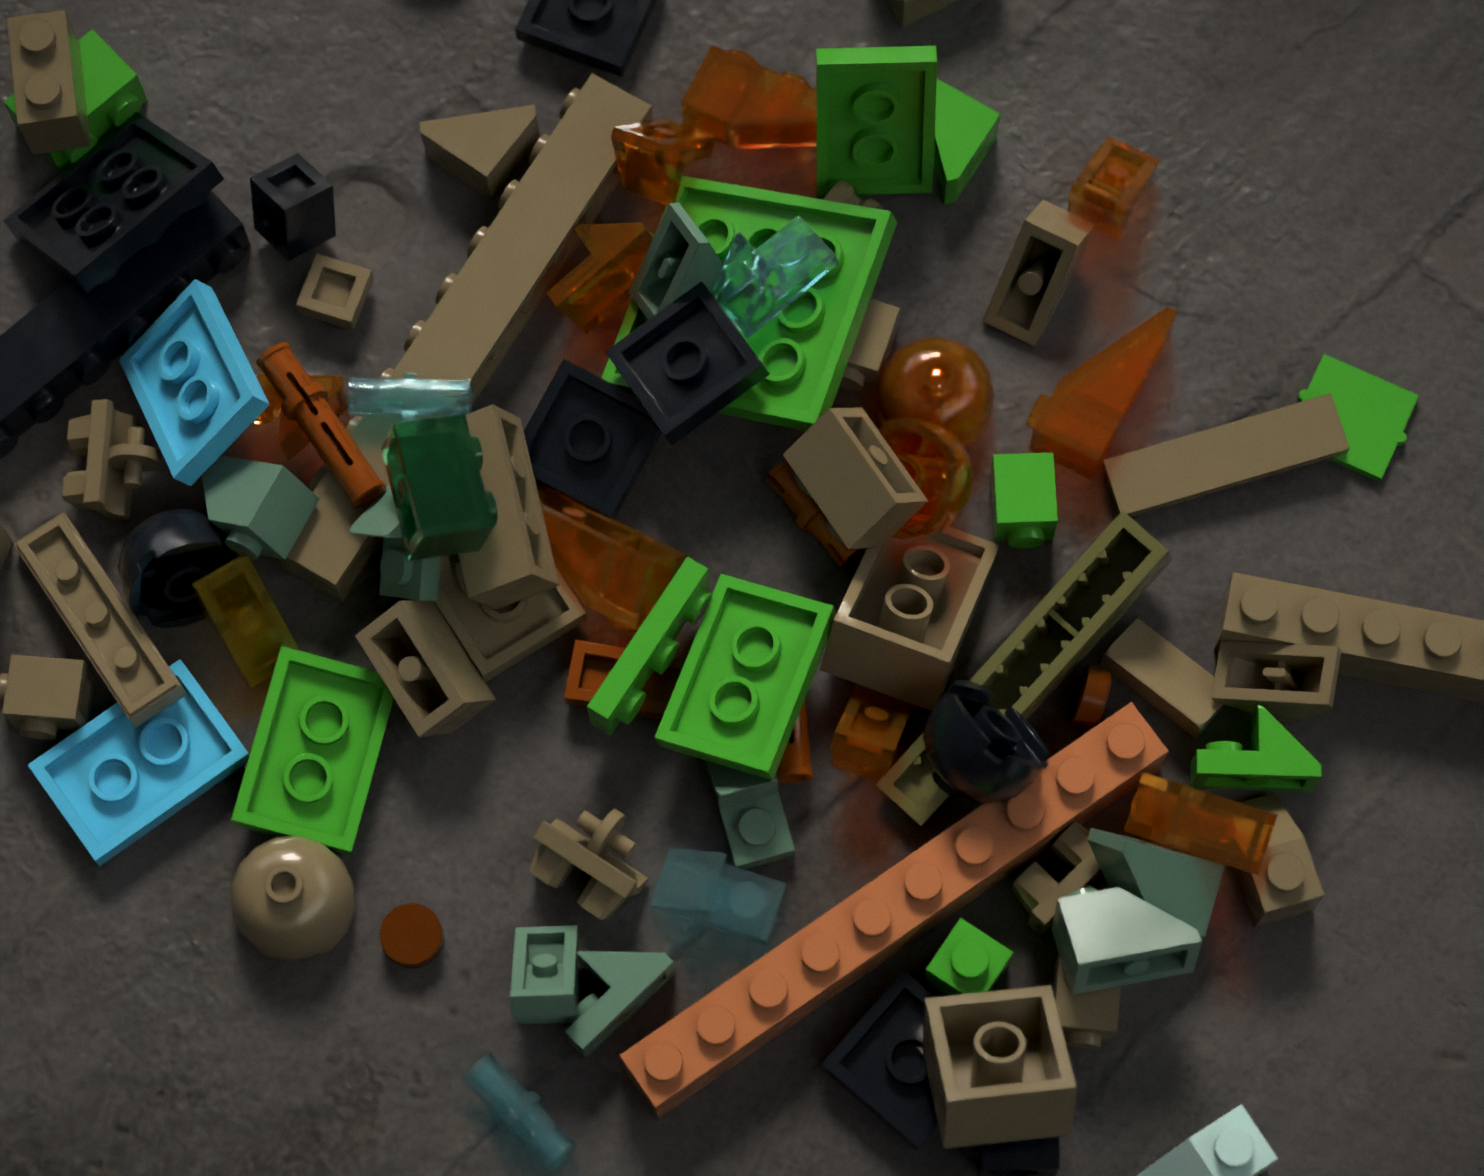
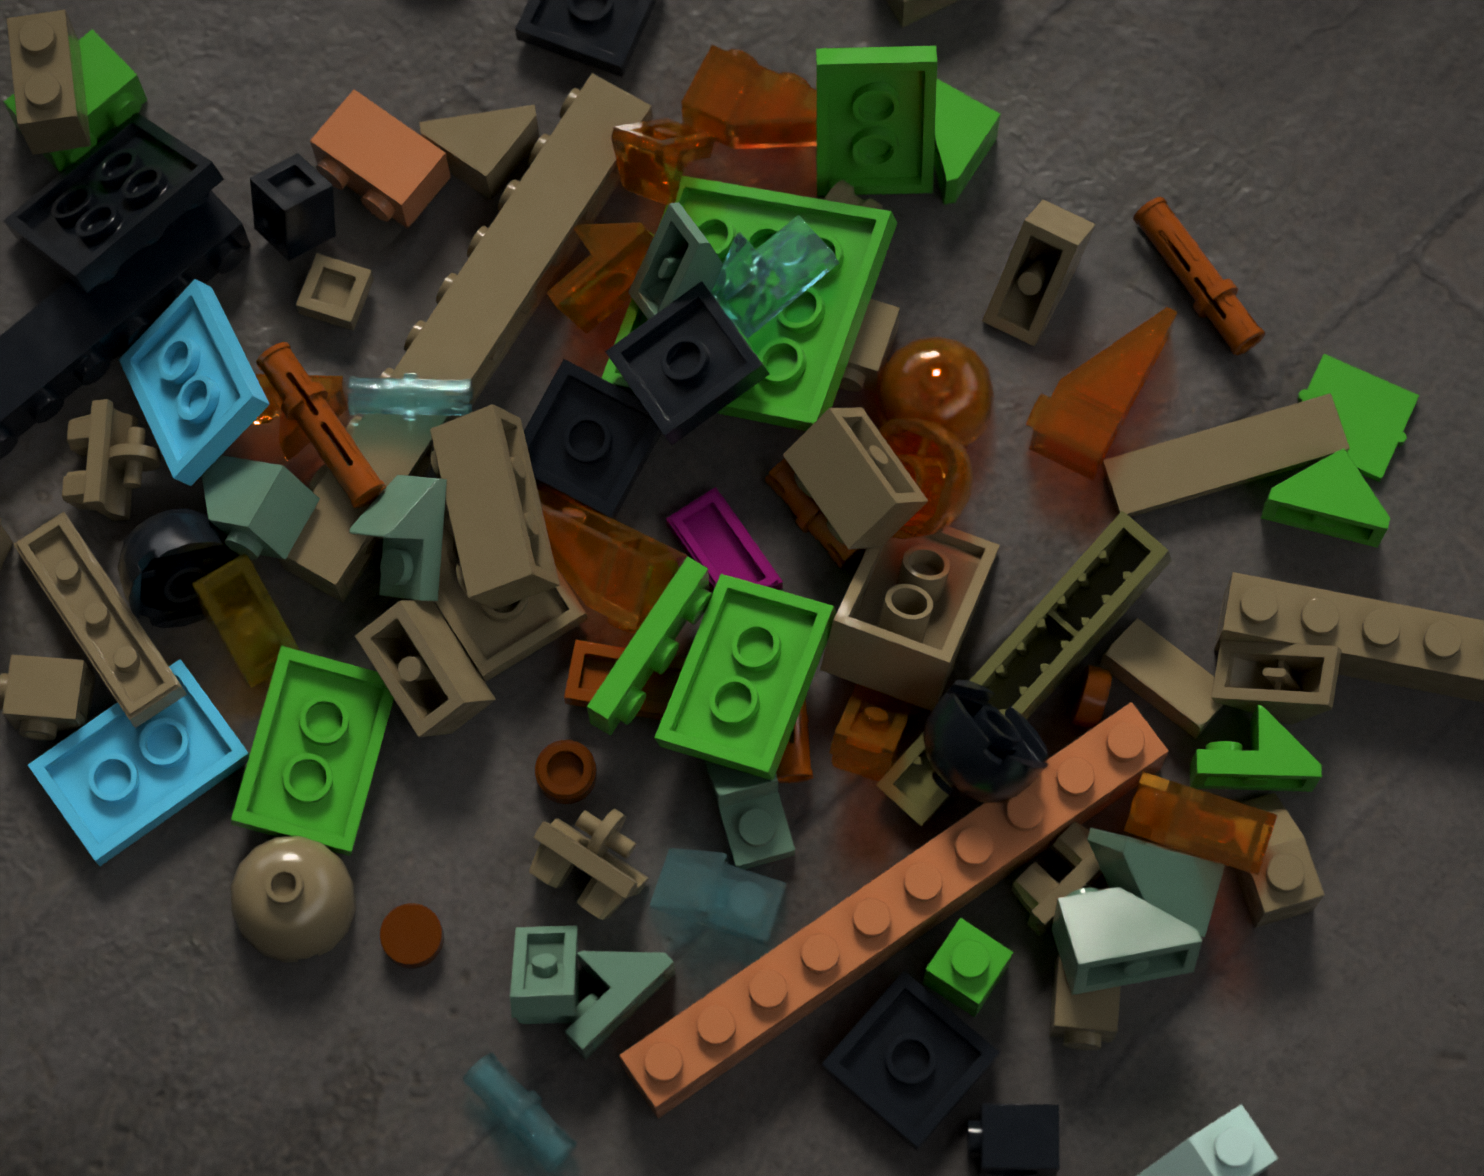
(379, 160): none -> nougat brick
(438, 486): clear green brick -> none
(566, 771): none -> reddish brown tile
(720, 542): none -> magenta tile
(998, 1066): dark tan brick -> none
(1023, 499): bright green brick -> none
(1111, 186): clear orange slope -> none
(1212, 293): none -> dark orange pin
(1329, 501): none -> bright green slope

